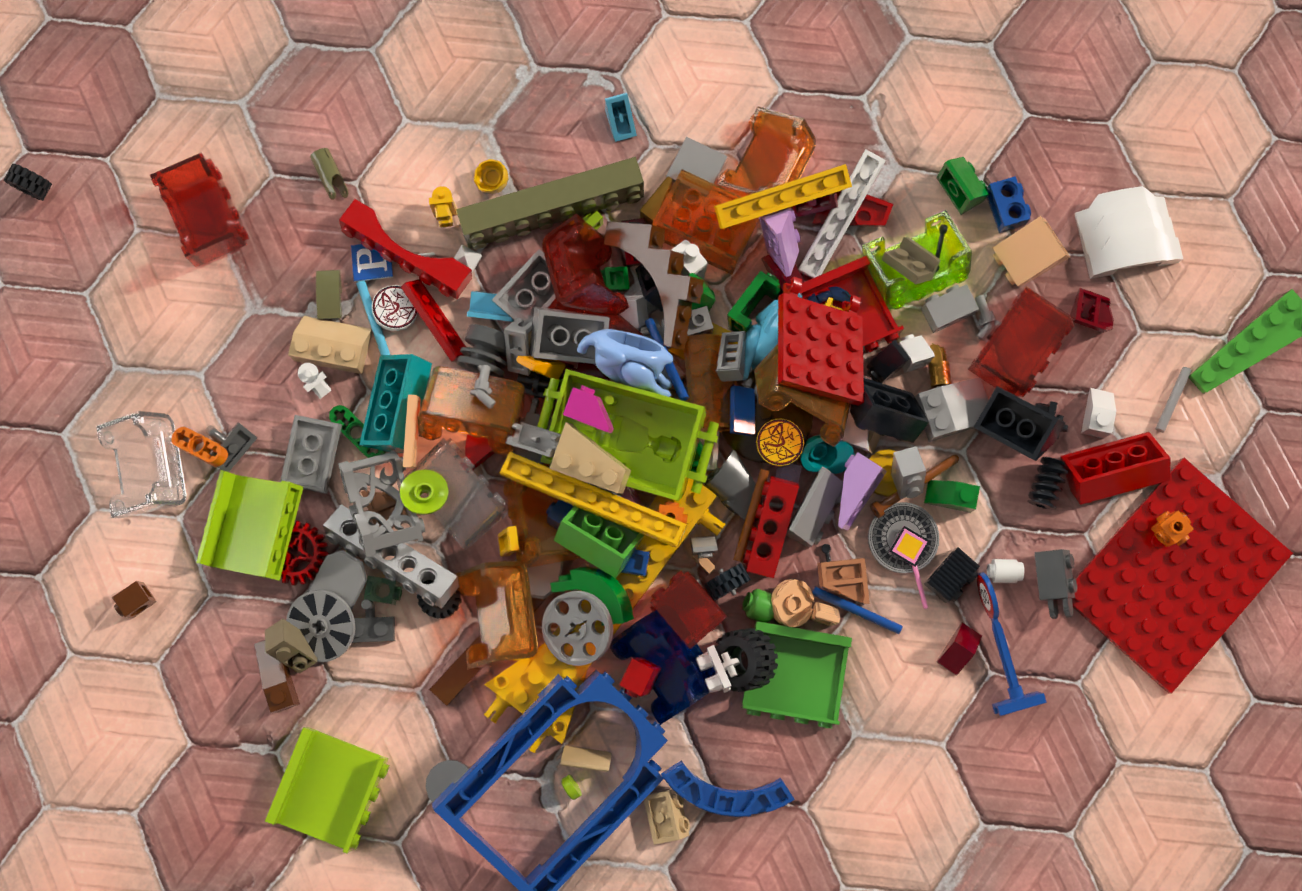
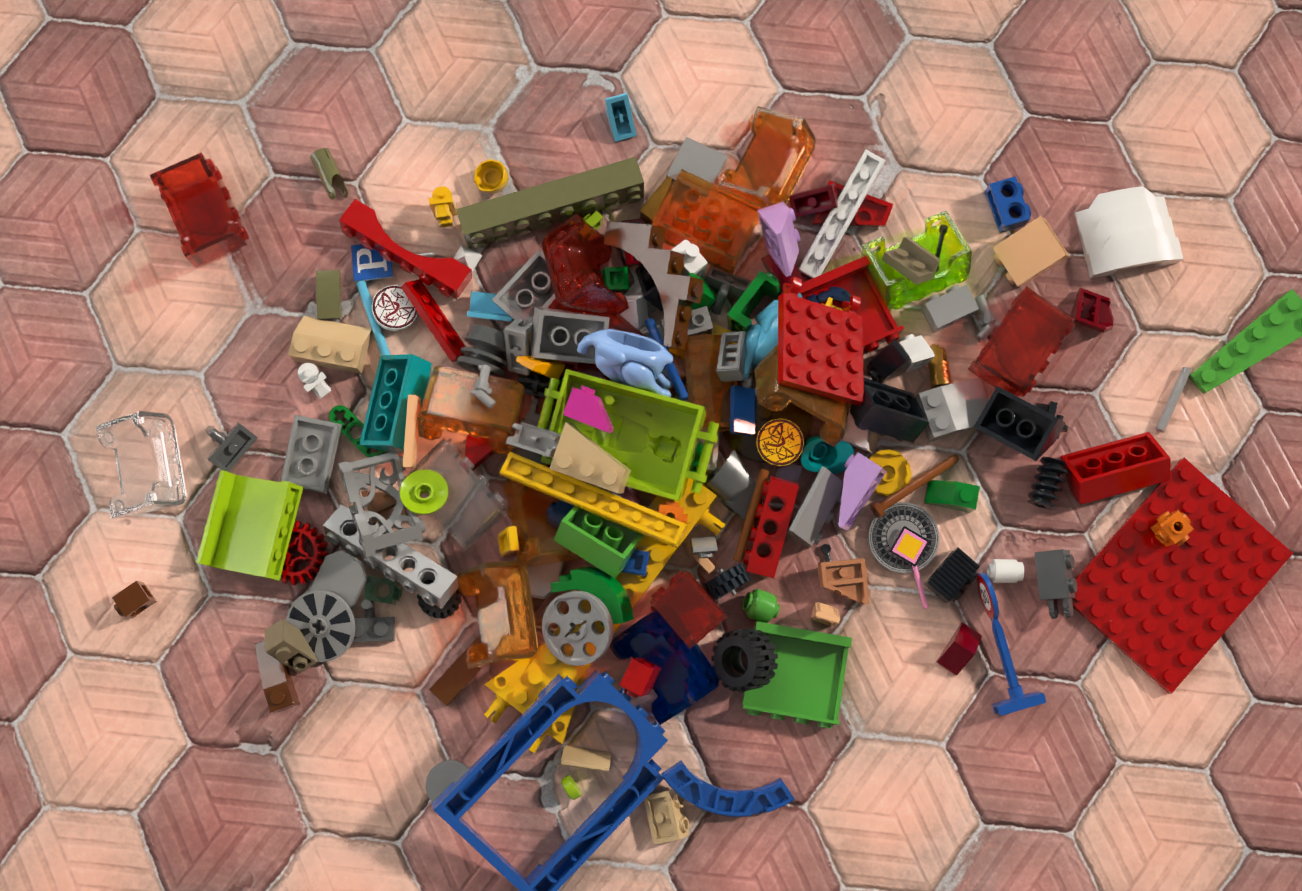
(27, 182): black tyre -> none
(204, 453): orange beam -> none
(328, 789): lime panel -> none
(720, 680): white hips -> none
(725, 283): none -> dark grey plate
(782, 196): yellow plate -> none
(792, 603): light nougat tile -> none
(857, 610): blue bar -> none
(908, 472): light grey brick -> none
(962, 184): green slope -> none
(1099, 414): white slope -> none

